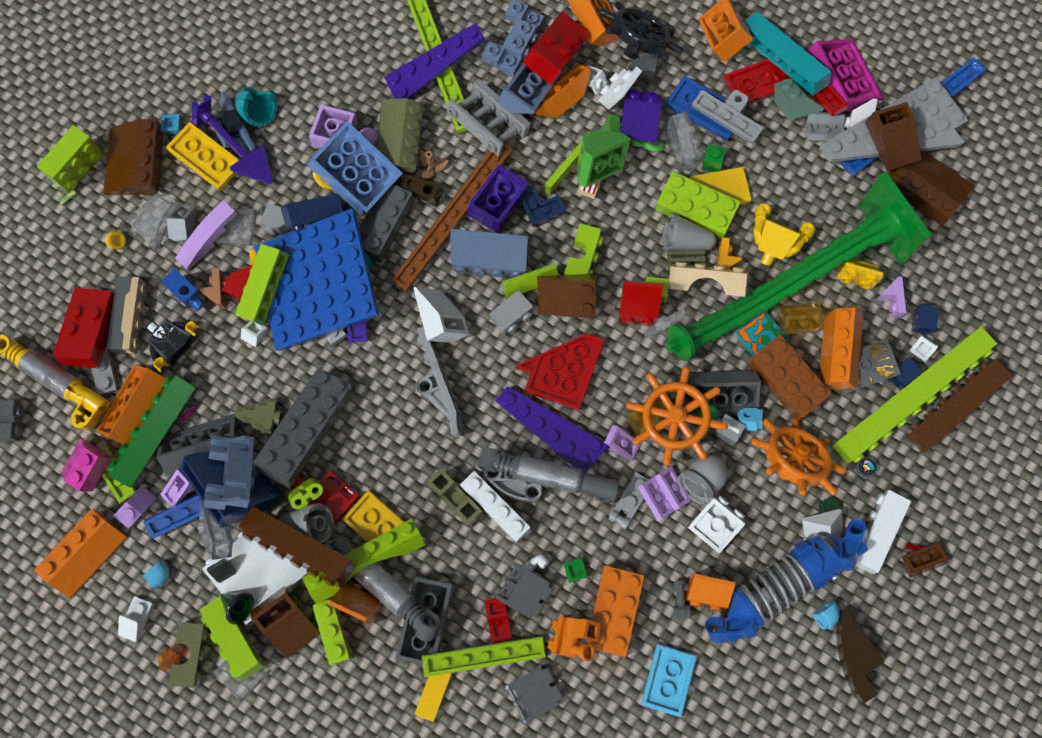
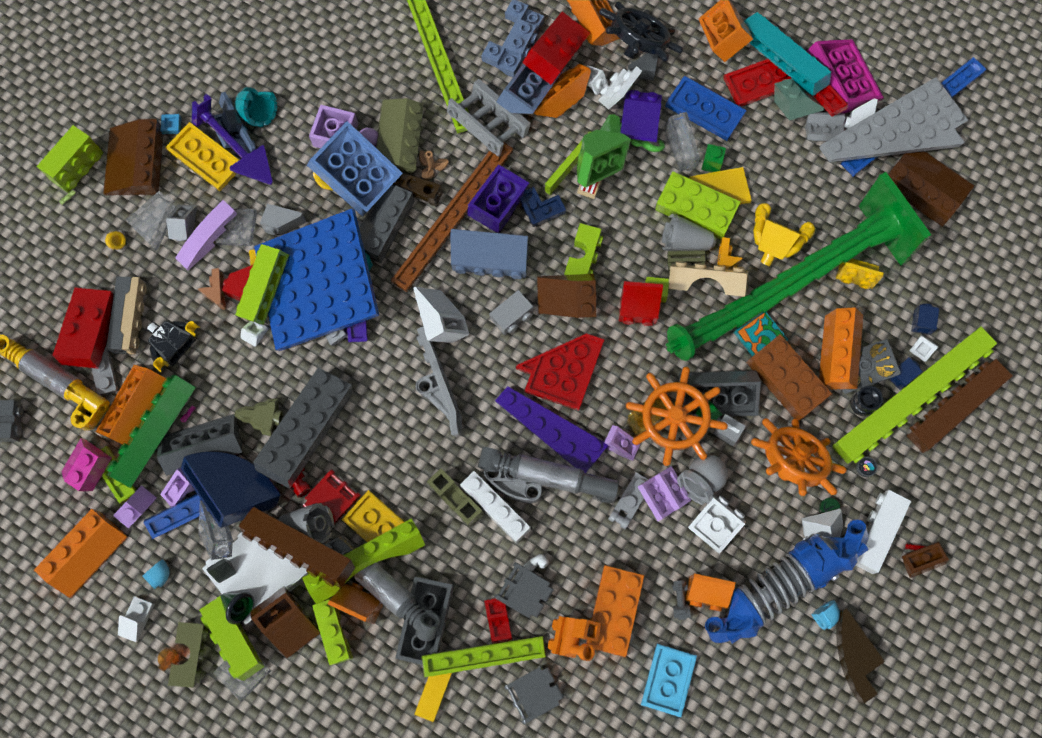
(180, 287): blue torso -> none
(237, 472): sand blue bracket -> none
(305, 493): lime piece -> none
(307, 212): dark blue brick -> none
(420, 71): dark purple wing -> none
(527, 281): lime tile -> none
(575, 570): green tile -> none
(664, 323): clear plate -> none
(729, 114): light grey plate -> none
(751, 418): medium azure piece -> none
(801, 318): clear yellow brick -> none
(866, 400): none -> black wheel
(895, 136): reddish brown slope -> none
(895, 295): lavender slope -> none

